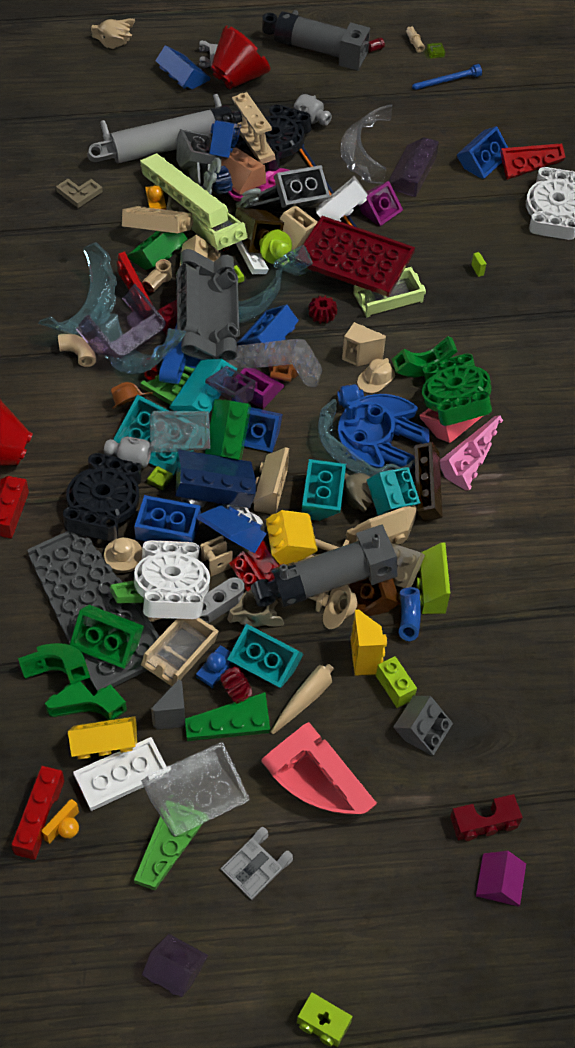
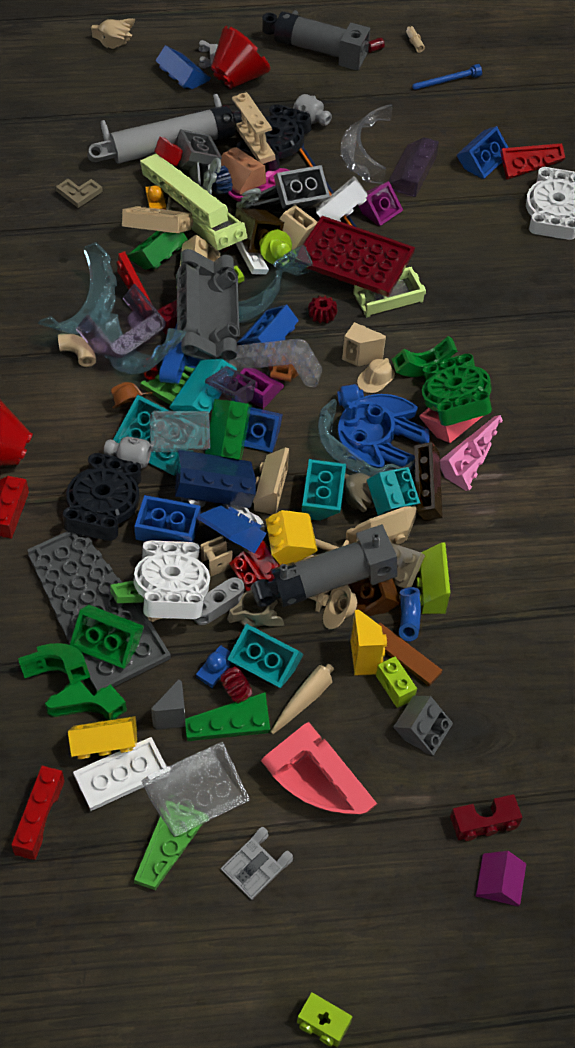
(62, 823): light orange tile -> none
(123, 555): tan plate -> none
(160, 274): tan piece -> none
(160, 478): lime tile -> none
(168, 151): none -> red slope
(174, 965): clear purple slope -> none
(179, 649): door -> none
(224, 137): blue wedge -> none
(410, 658): none -> dark orange tile
(436, 50): clear neon green tile -> none
(478, 264): lime tile -> none

